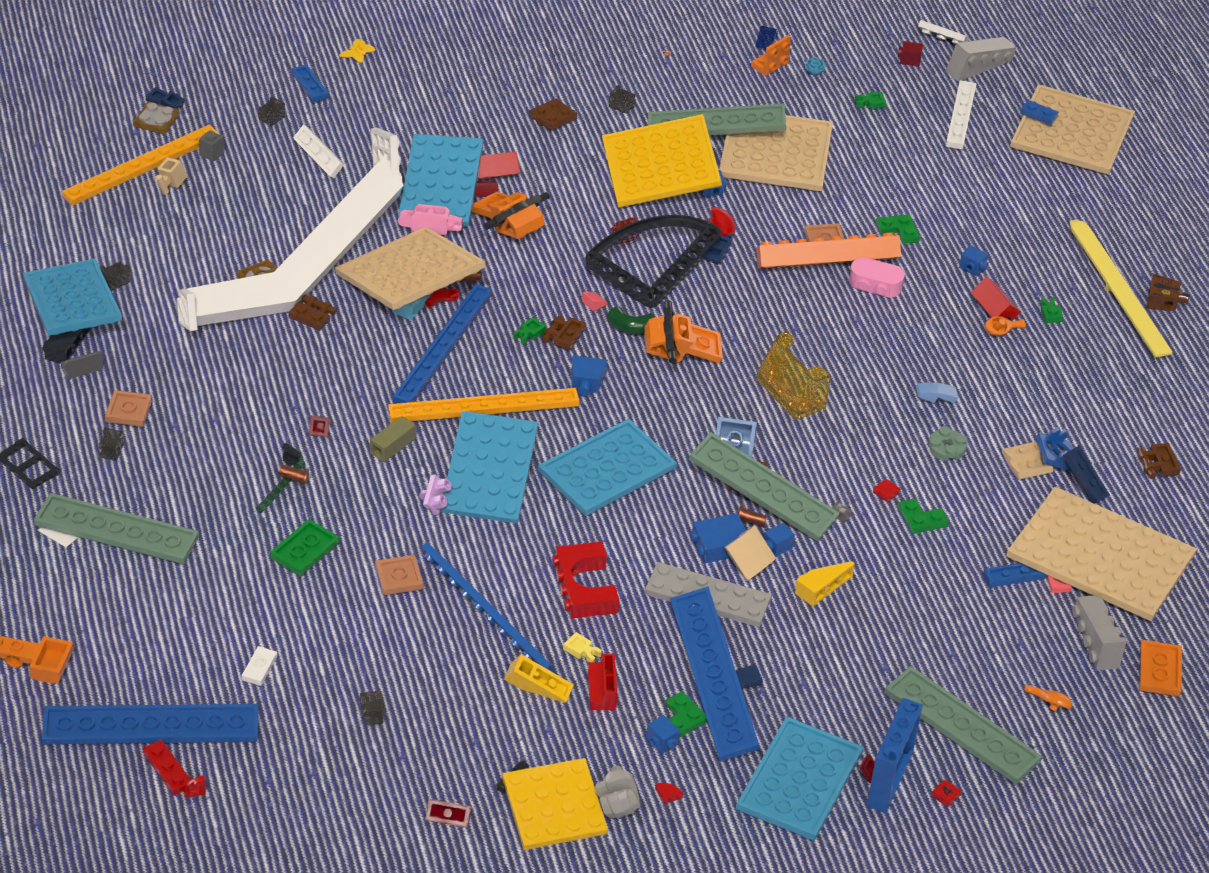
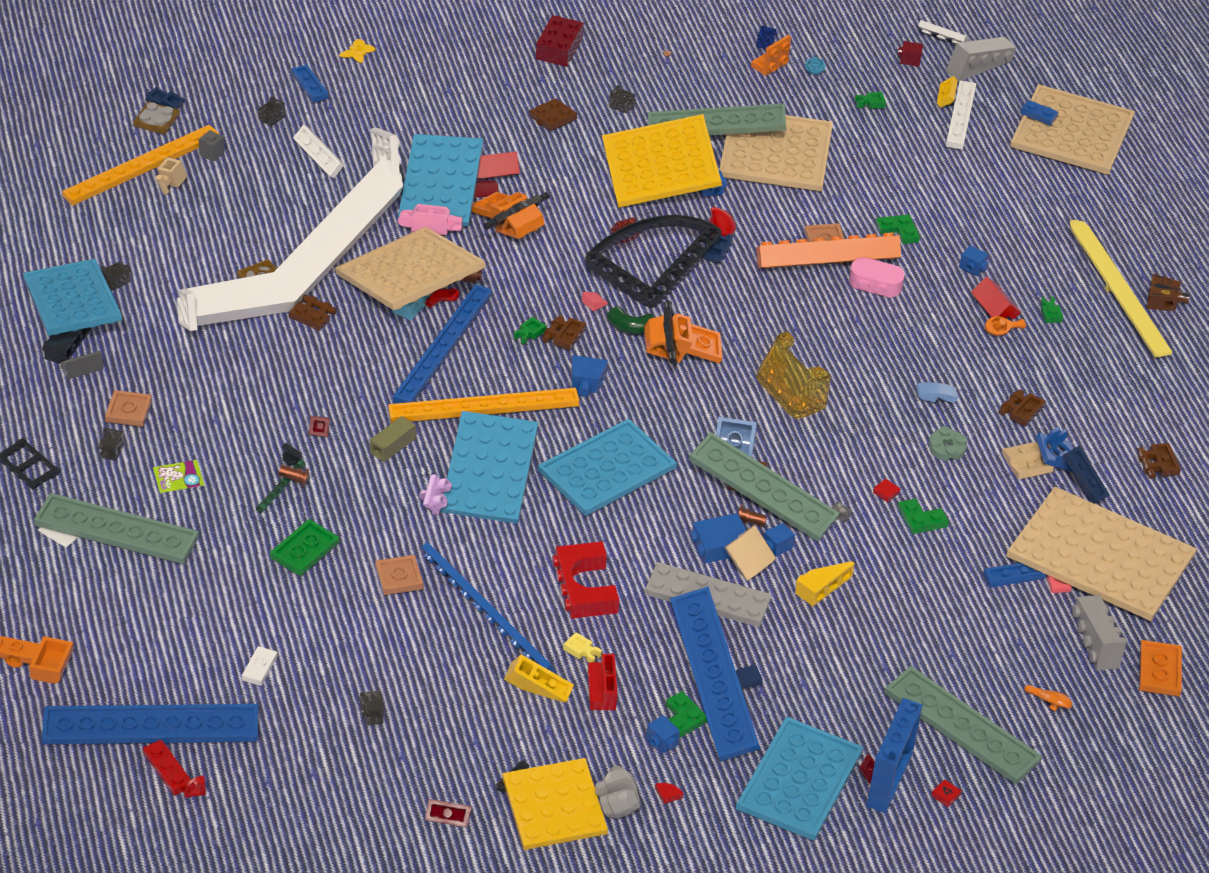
(178, 476): none -> sticker
(559, 40): none -> dark red brick
(947, 92): none -> yellow plate
(1027, 408): none -> reddish brown plate

